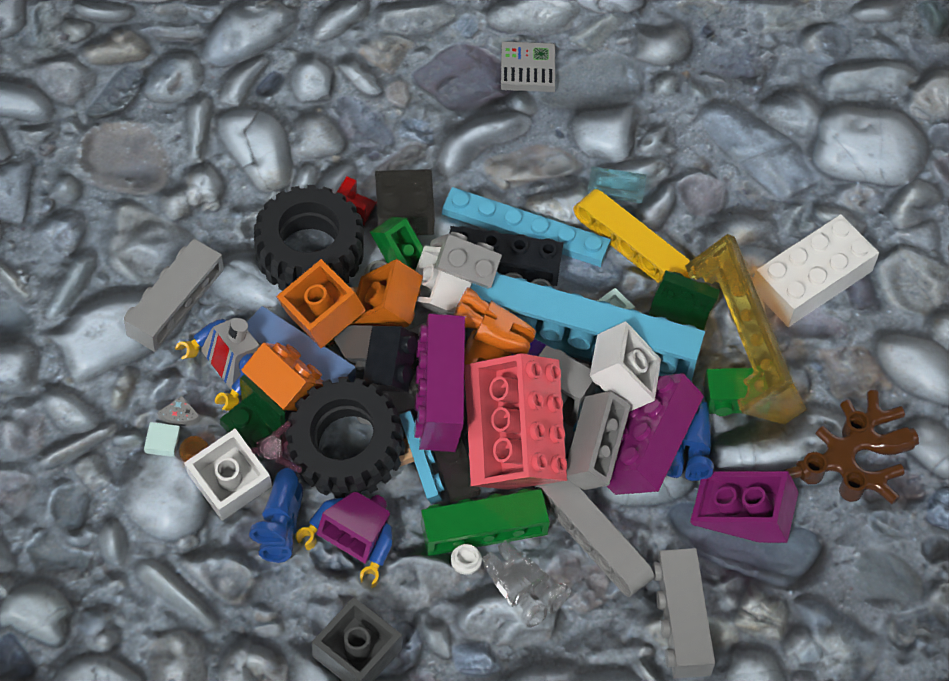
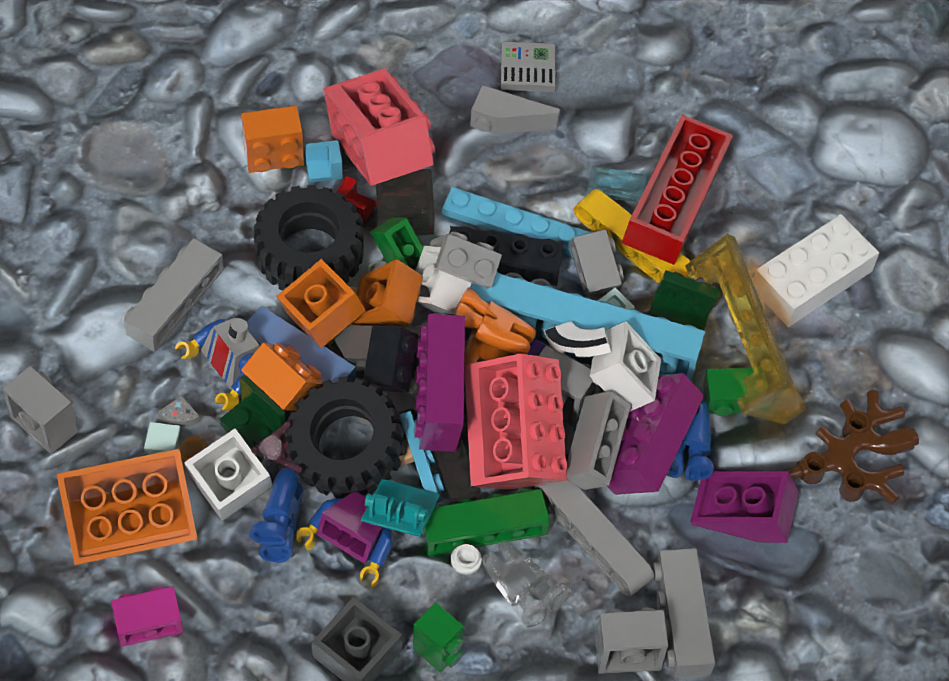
(41, 409): none -> light grey brick
(126, 506): none -> orange slope
(147, 615): none -> dark pink brick
(272, 139): none -> orange brick
(323, 161): none -> medium azure panel
(379, 126): none -> coral brick
(400, 507): none -> teal hinge
(438, 638): none -> green brick
(507, 113): none -> light grey slope
(578, 341): none -> white tile
(596, 263): none -> light grey brick
(631, 641): none -> light grey brick
(677, 189): none -> red brick

